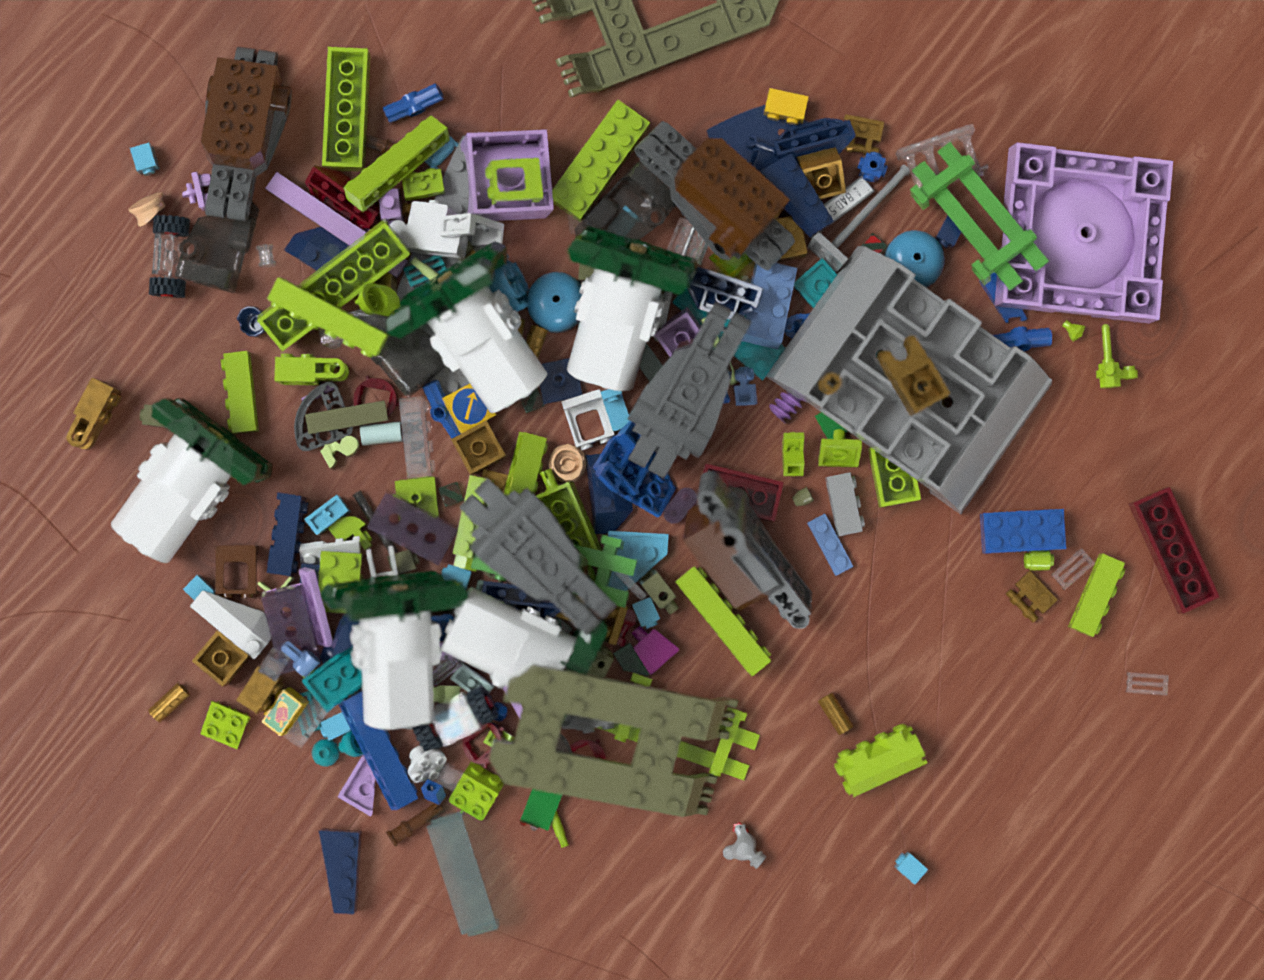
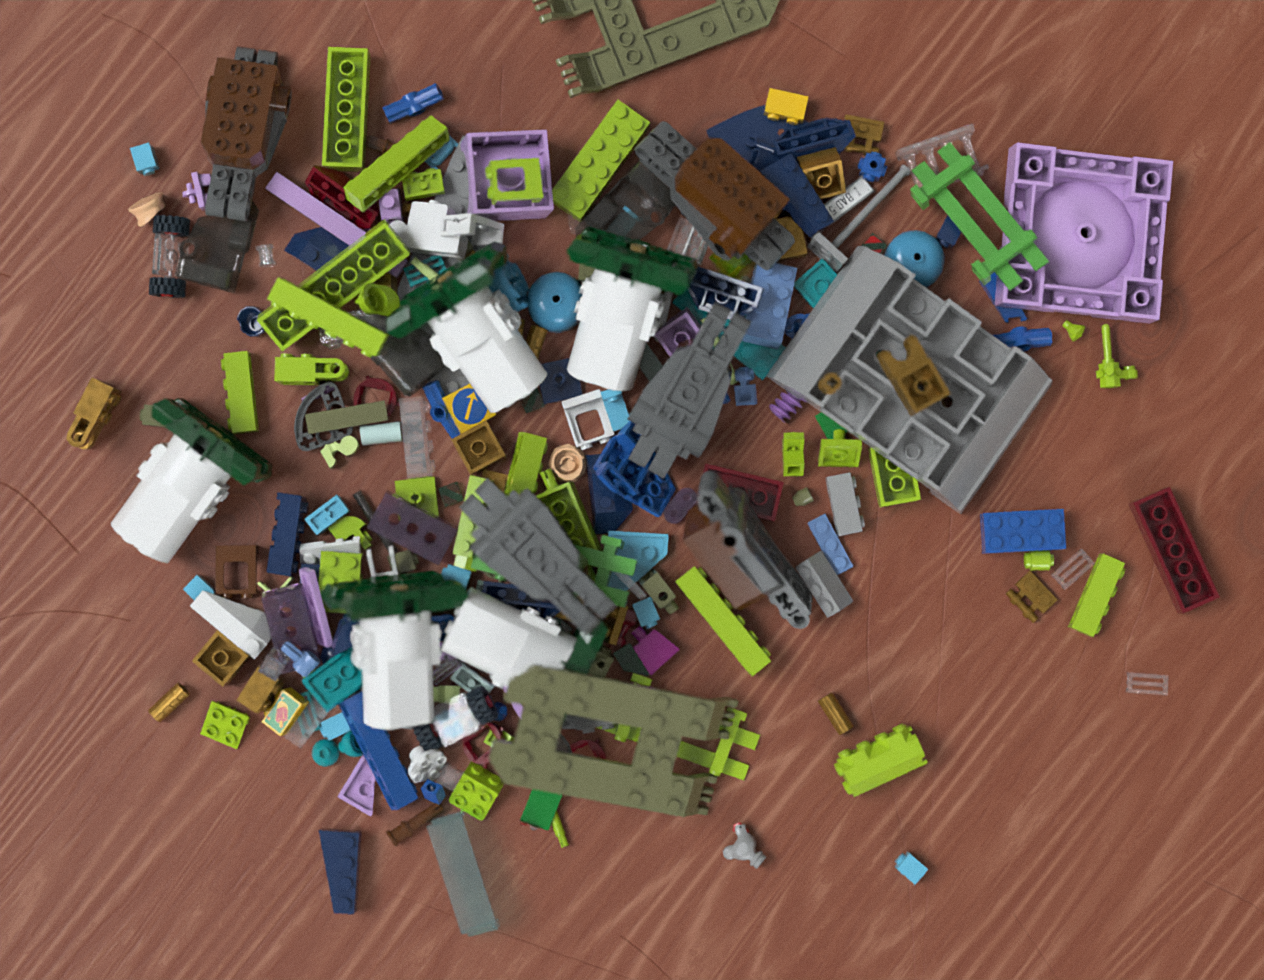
(824, 584): none -> light grey brick

